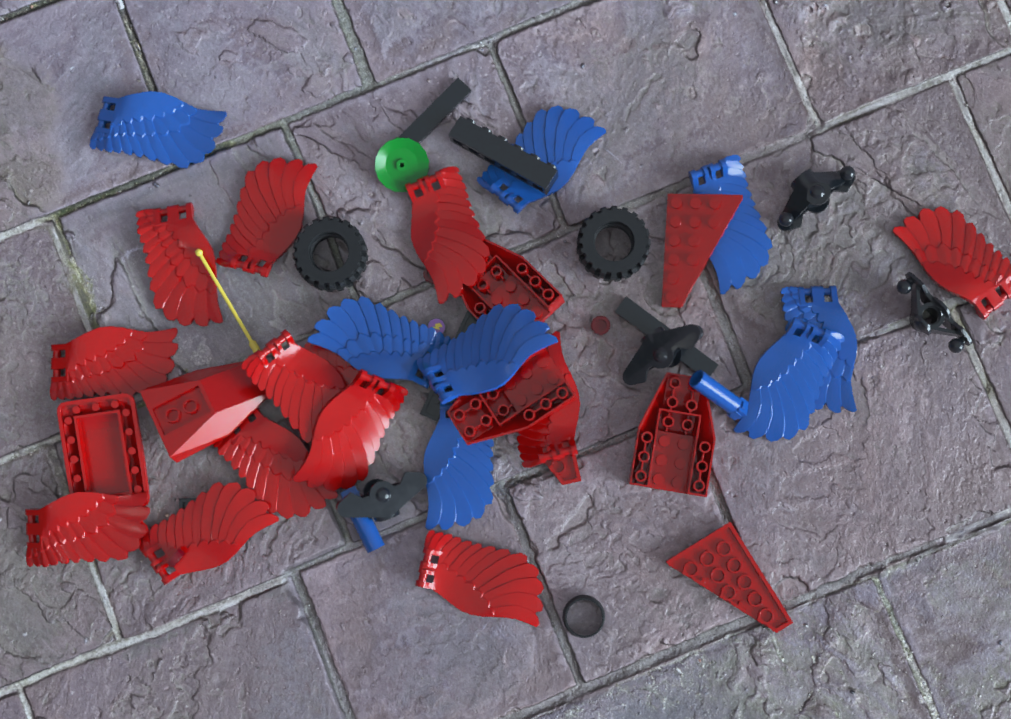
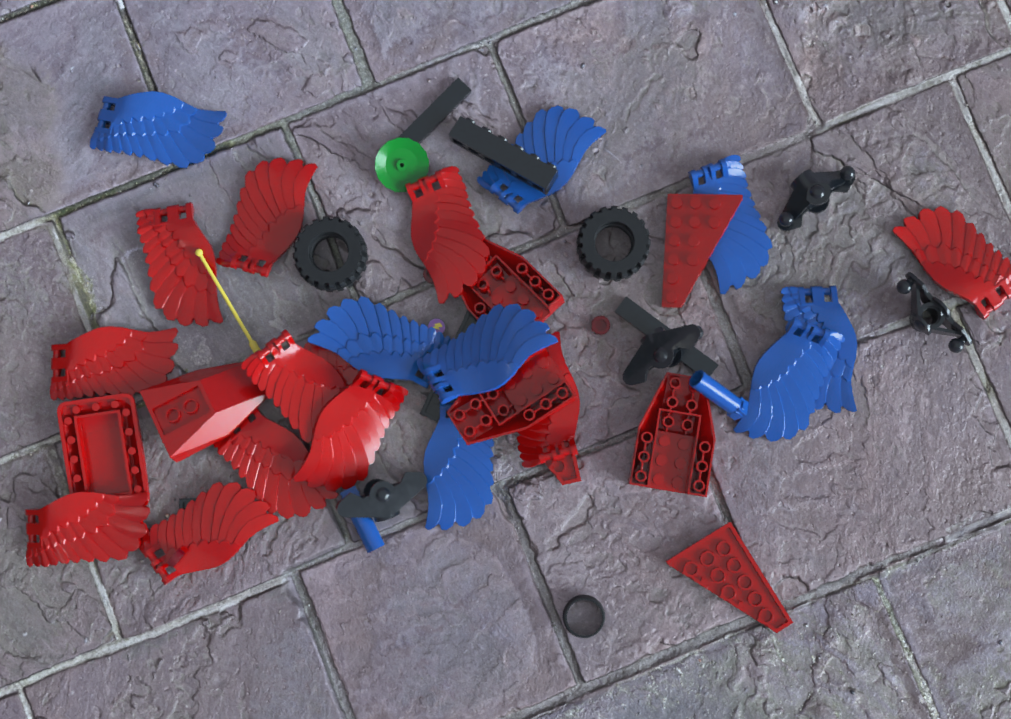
(481, 579): red animal -> none

